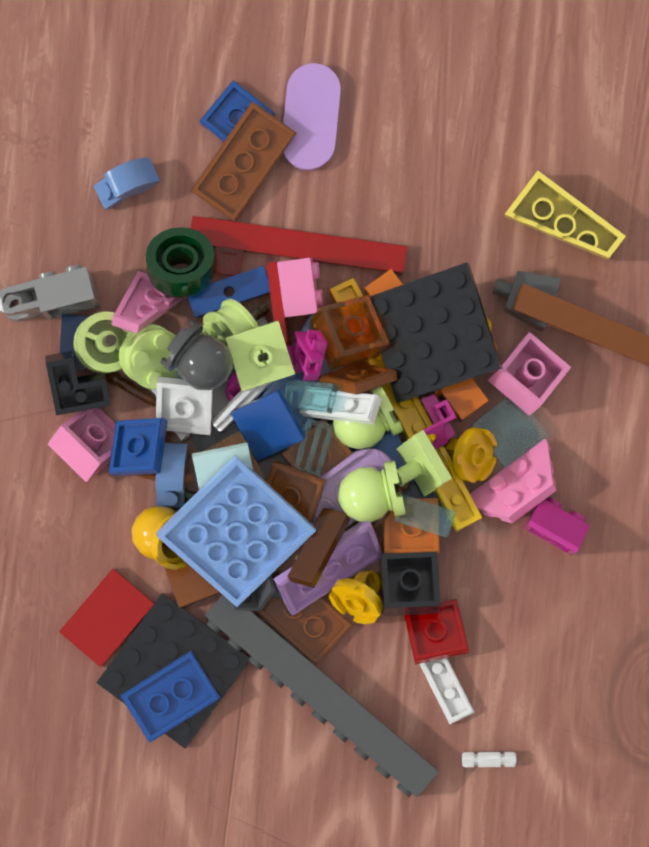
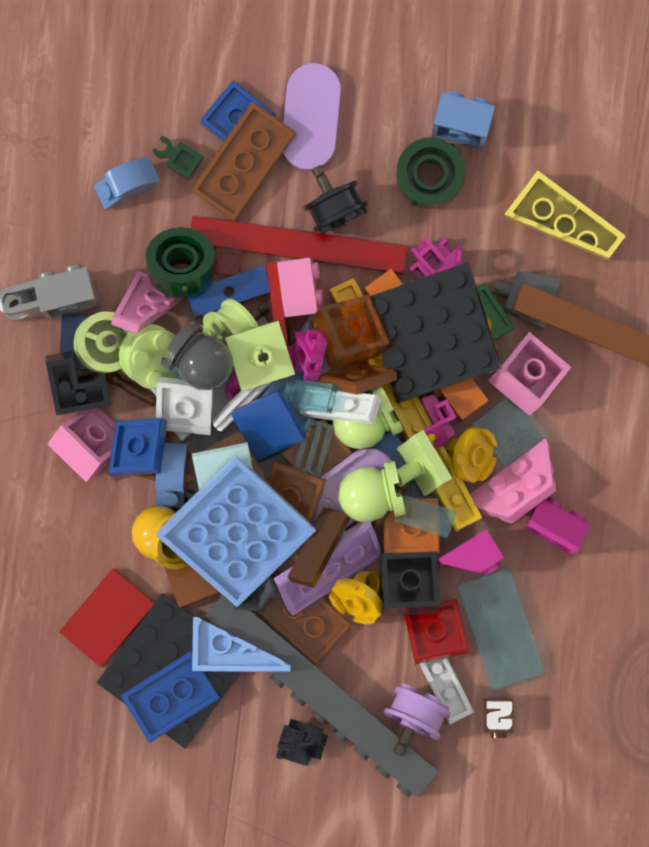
(181, 159): none -> dark green plate
(222, 652): none -> light blue wing
(301, 742): none -> black hair
(335, 204): none -> black wheel
(416, 714): none -> lavender wheel
(429, 263): none -> dark pink piece
(430, 151): none -> dark green piece
(463, 119): none -> medium blue brick
(474, 555): none -> dark pink slope
(489, 759): white axle -> none
(498, 716): none -> brick
(500, 321): none -> green tile
(500, 629): none -> clear light blue tile

